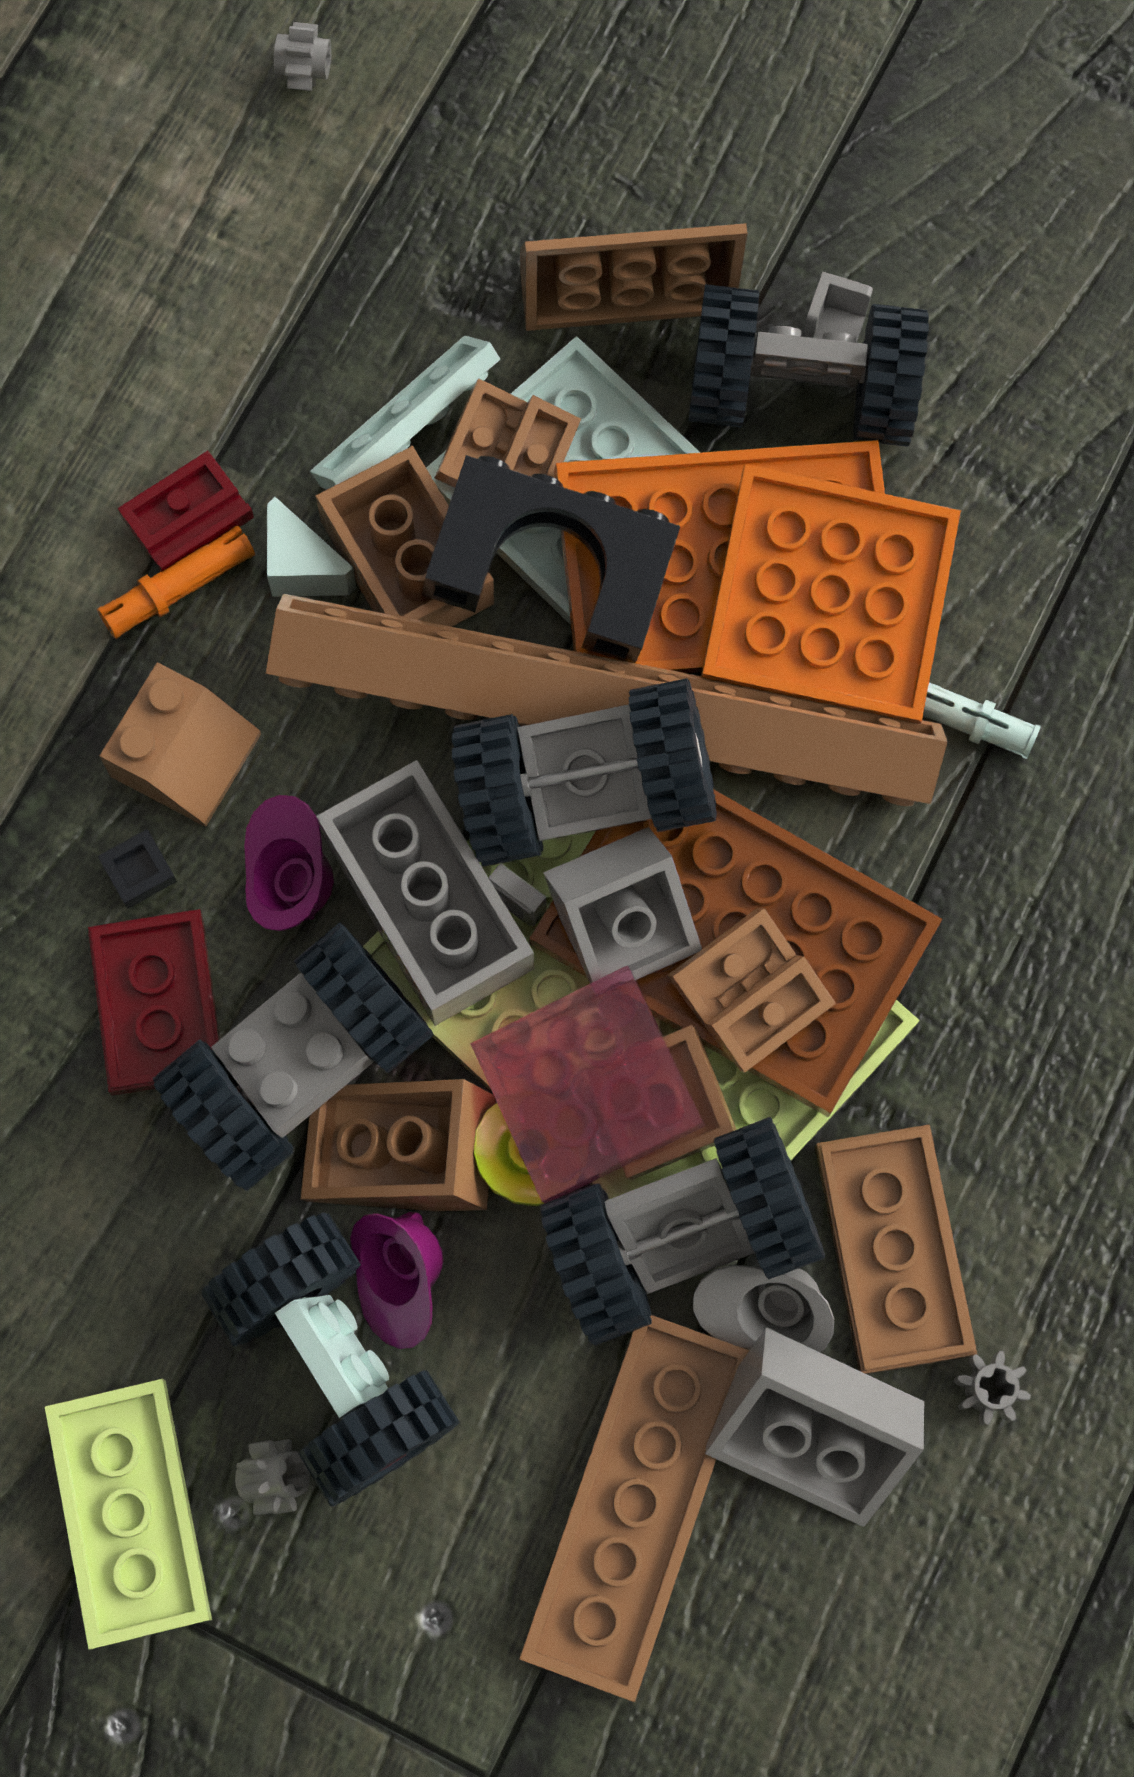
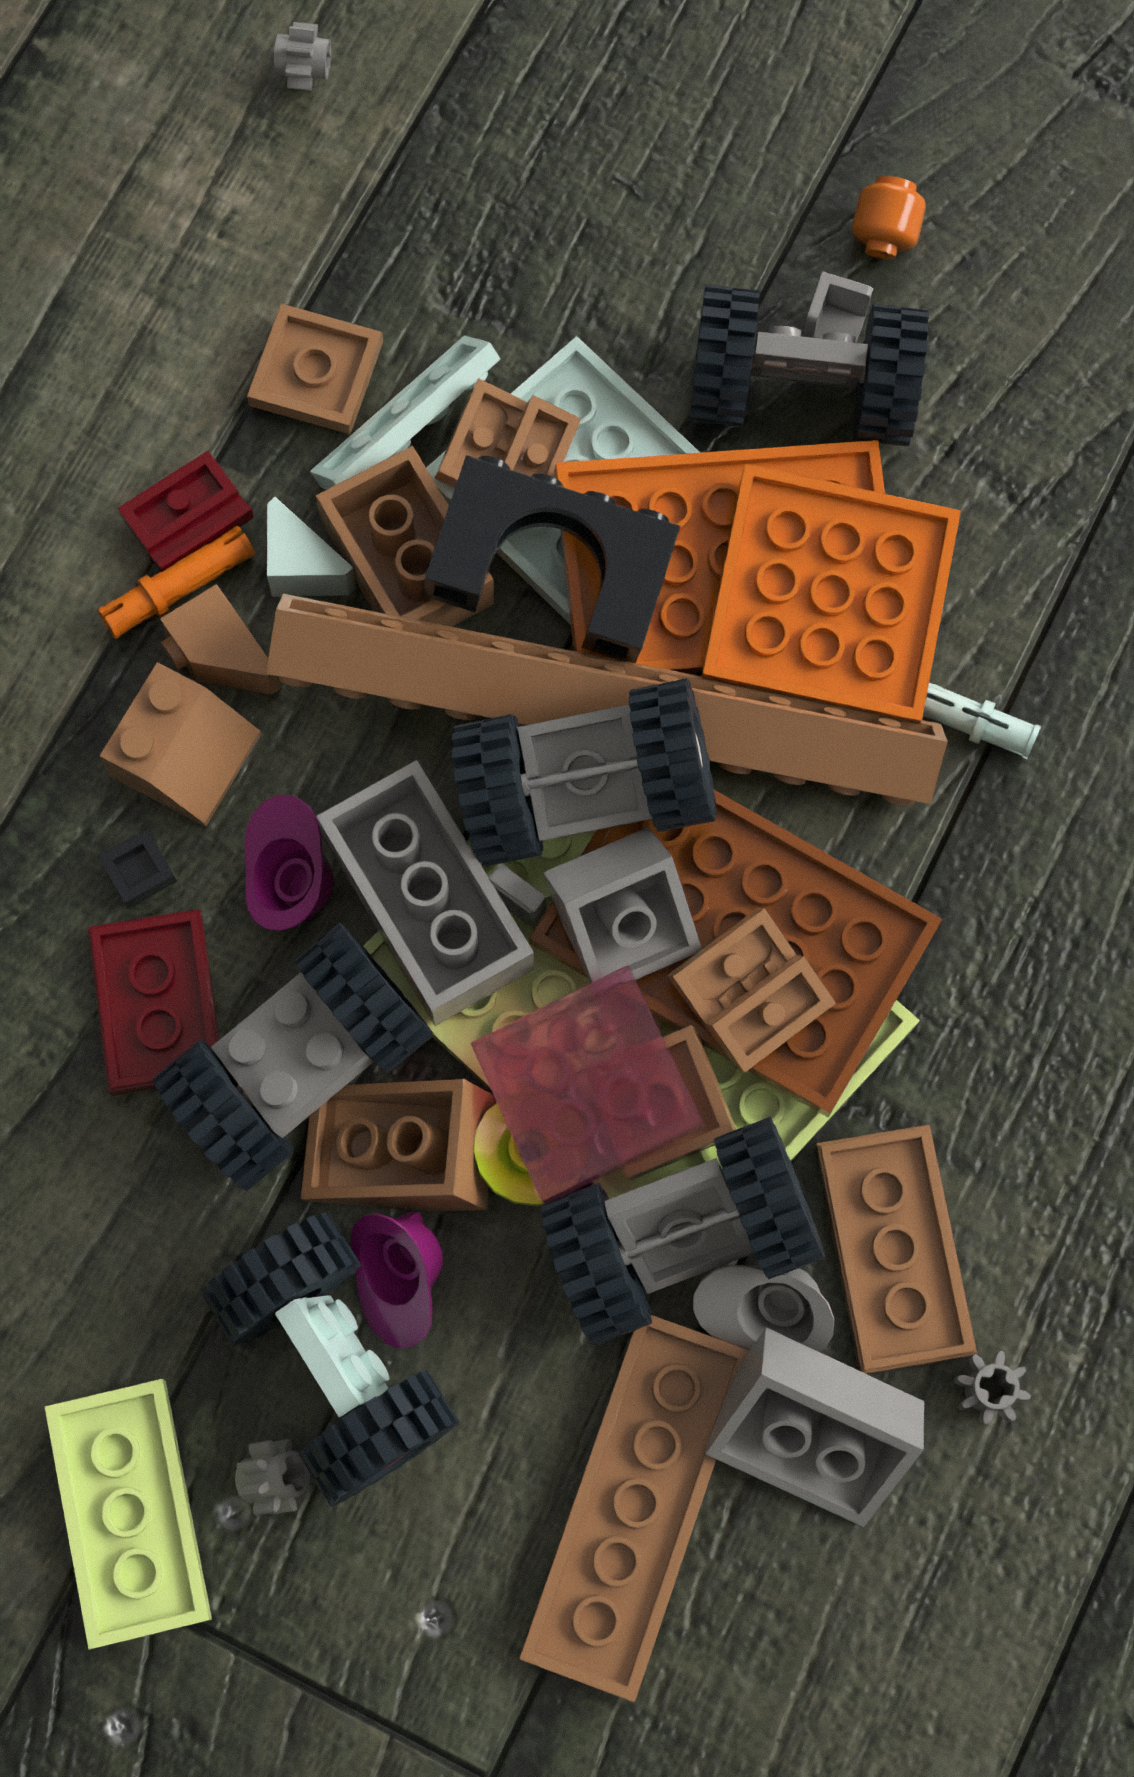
(216, 645): none -> medium nougat slope
(315, 369): none -> medium nougat plate
(627, 275): medium nougat slope -> none
(888, 217): none -> orange head

